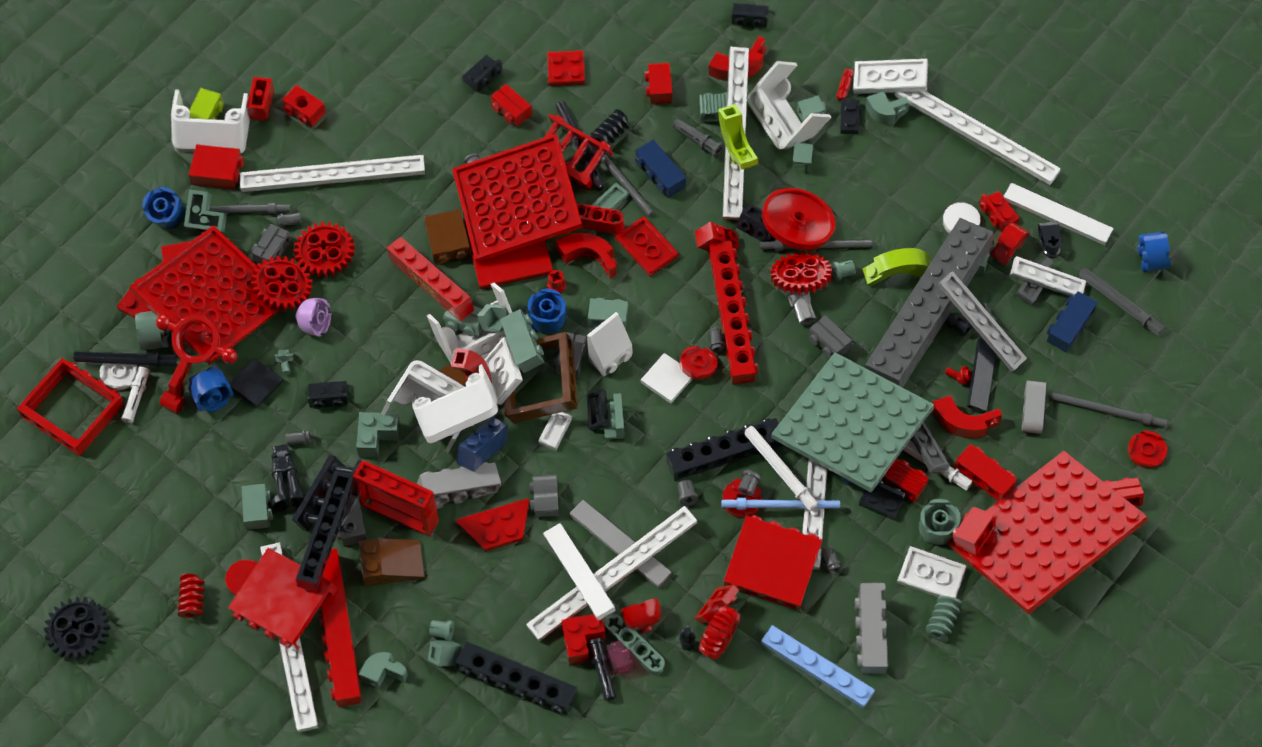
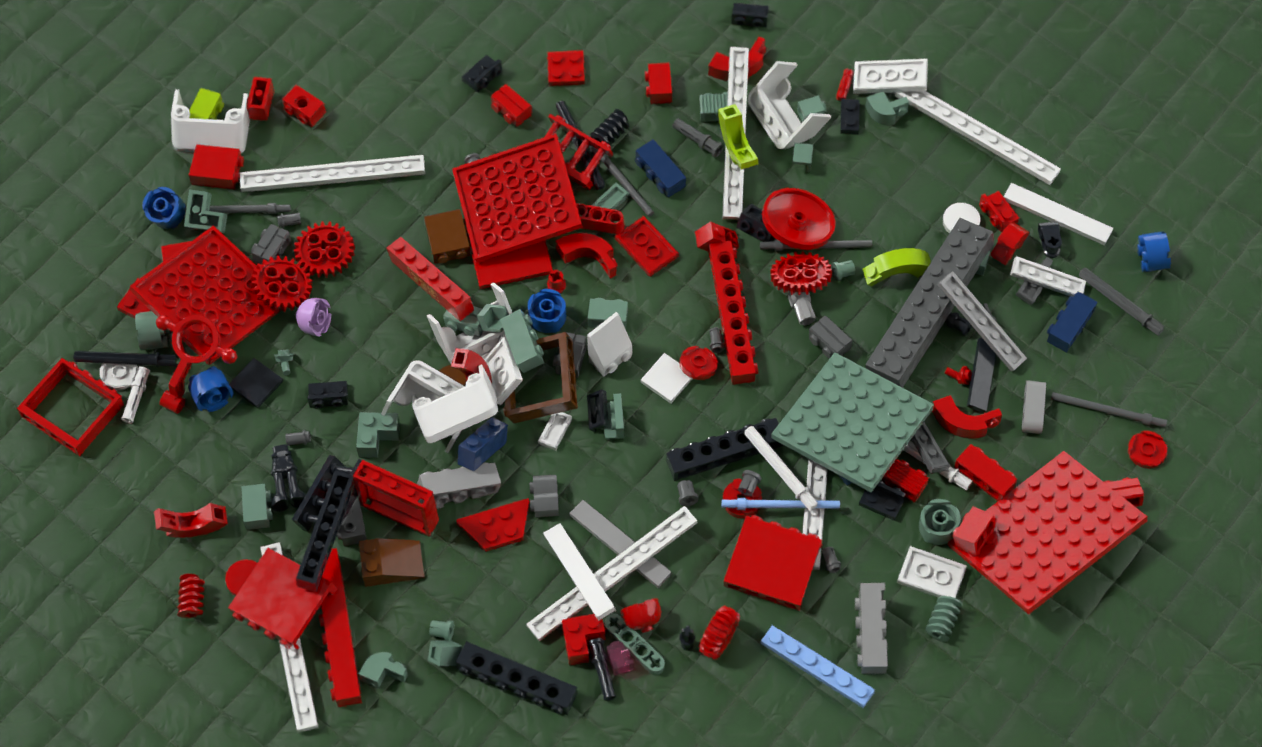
(85, 642): black gear -> none
(191, 524): none -> red arch
(721, 596): red plate -> none

